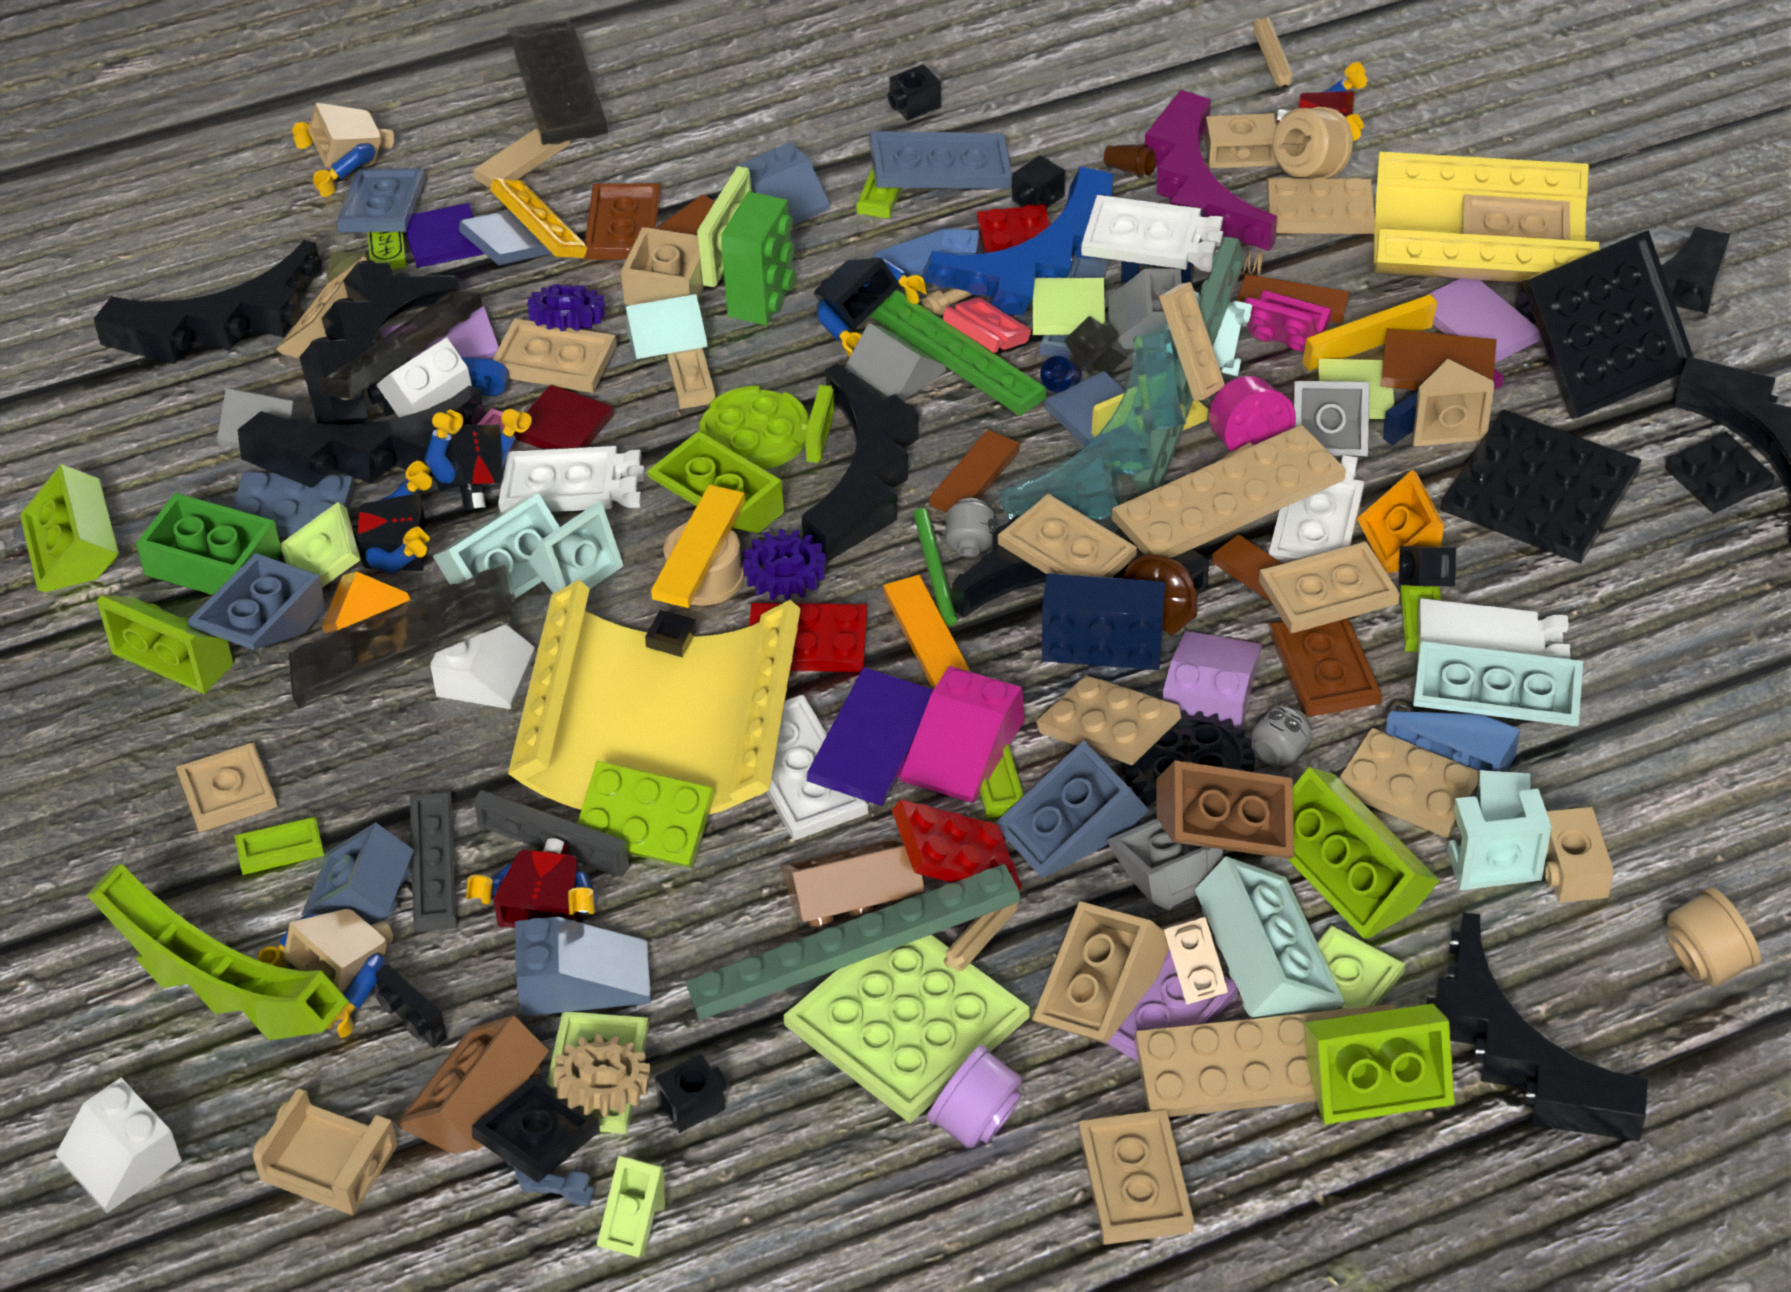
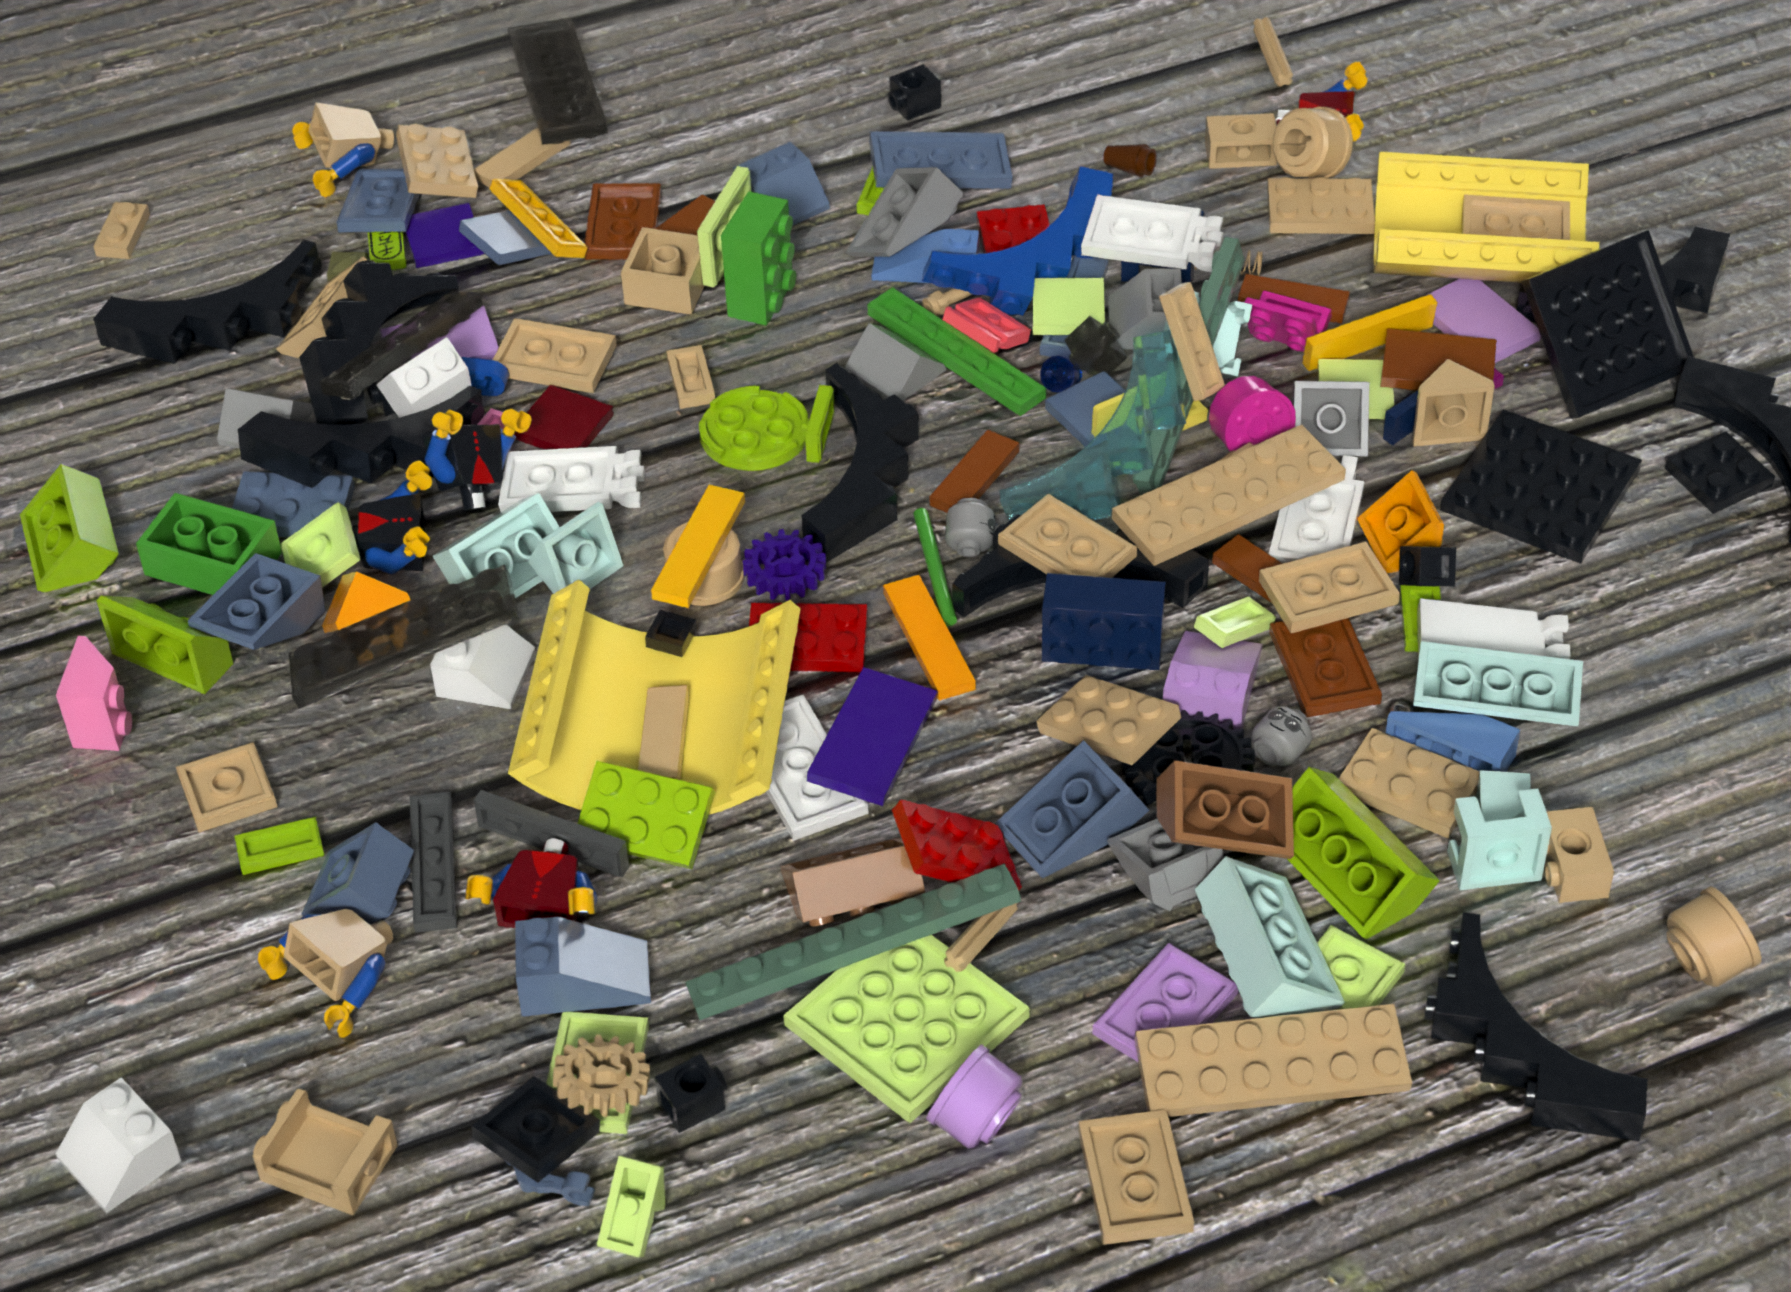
(92, 700): none -> bright pink slope
(121, 230): none -> tan plate
(177, 953): lime arch -> none
(417, 1012): black plate -> none
(436, 161): none -> tan plate
(473, 1080): medium nougat slope -> none
(566, 307): dark purple gear -> none
(664, 731): none -> tan tile
(665, 326): light aqua slope -> none
(706, 462): lime slope -> none
(857, 291): black torso -> none
(905, 211): none -> light grey slope
(963, 734): dark pink slope -> none
(1002, 788): lime tile -> none
(1038, 183): black brick -> none
(1101, 972): tan slope -> none
(1180, 594): reddish brown piece -> none
(1189, 181): magenta arch -> none
(1196, 960): hips -> none
(1234, 622): none -> yellowish green tile
(1380, 1063): lime slope -> none

